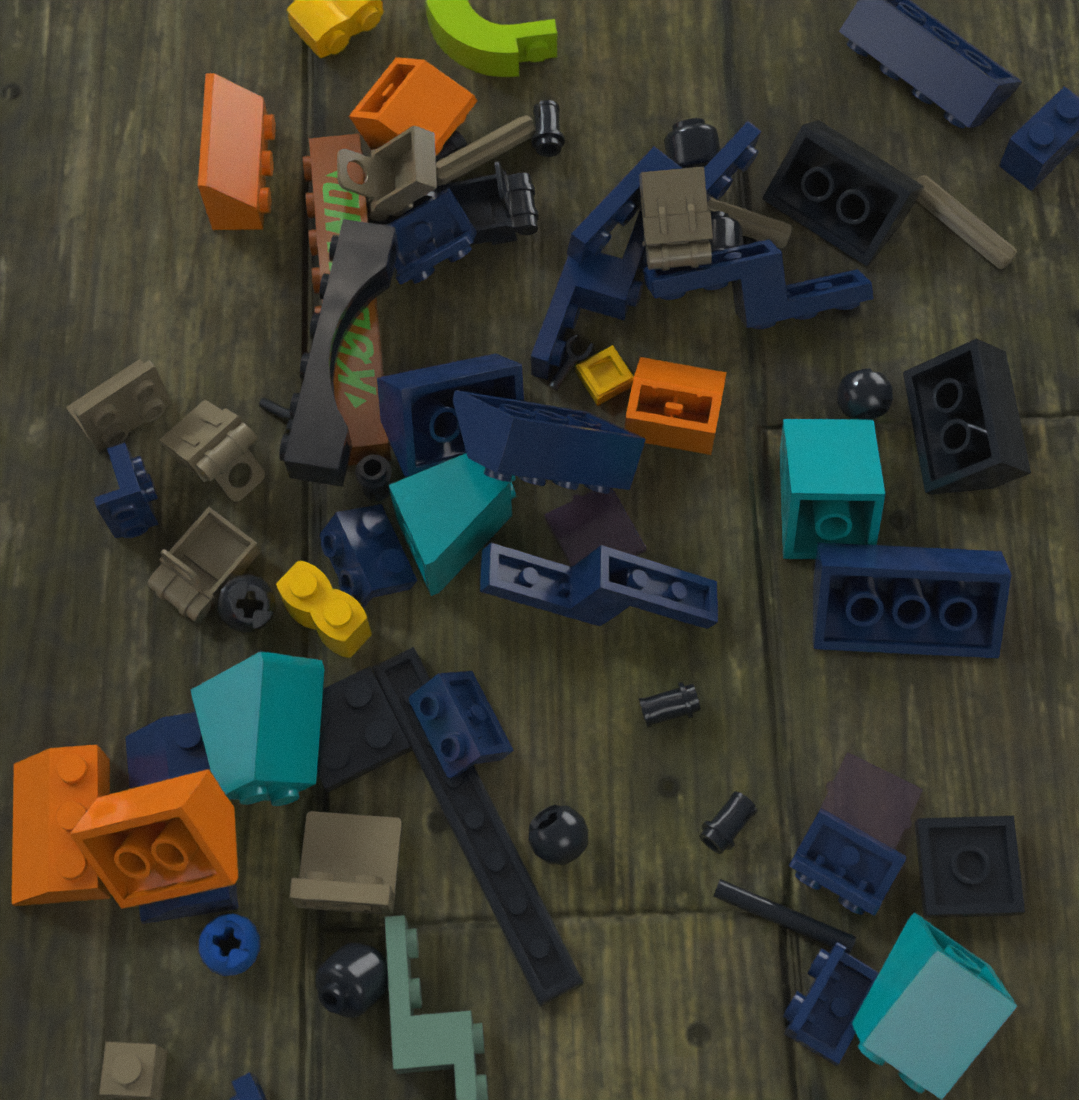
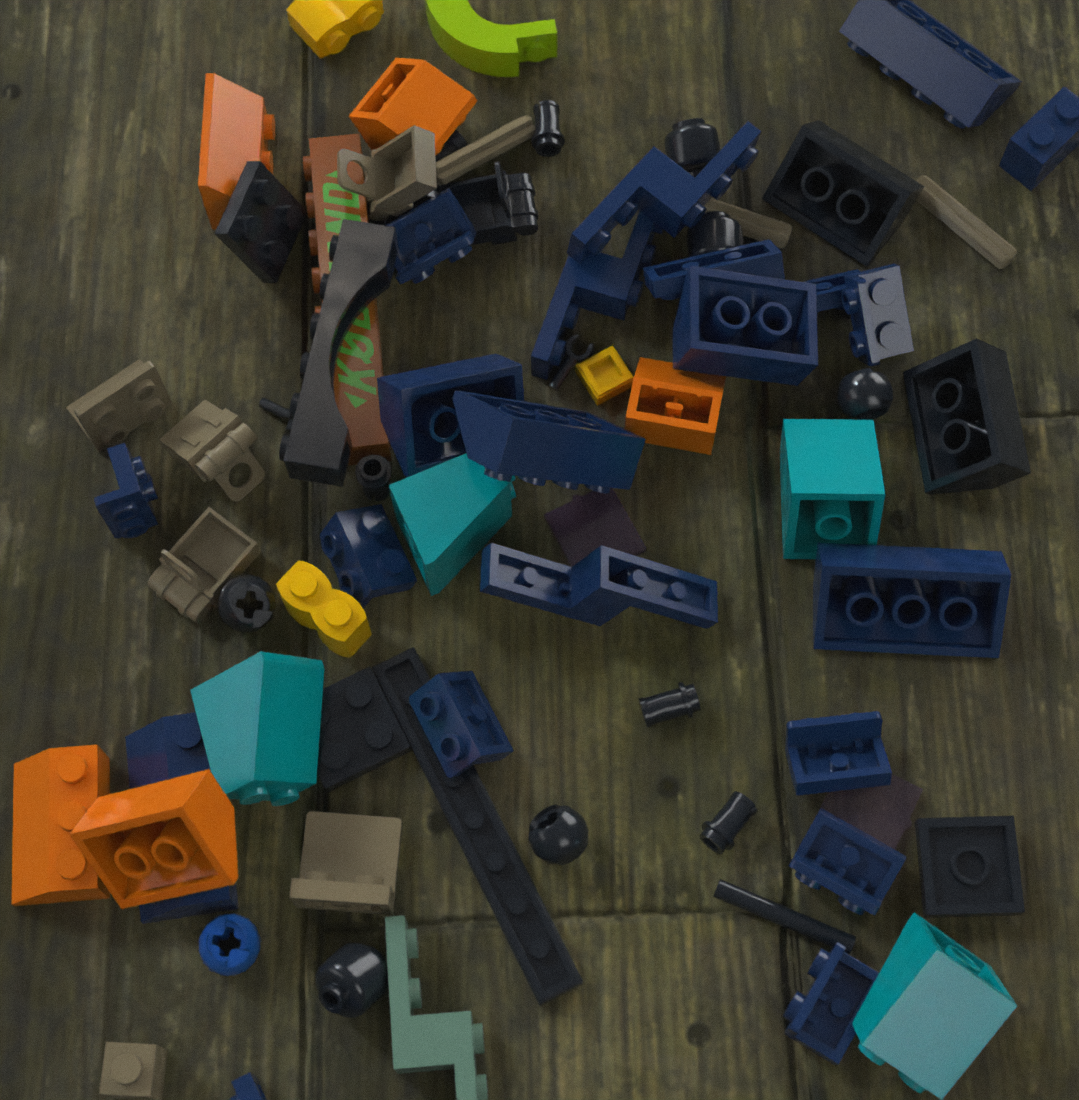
(261, 222): none -> black plate
(676, 218): dark tan piece -> none
(746, 326): none -> dark blue slope
(837, 753): none -> dark blue bracket
(877, 314): none -> bracket

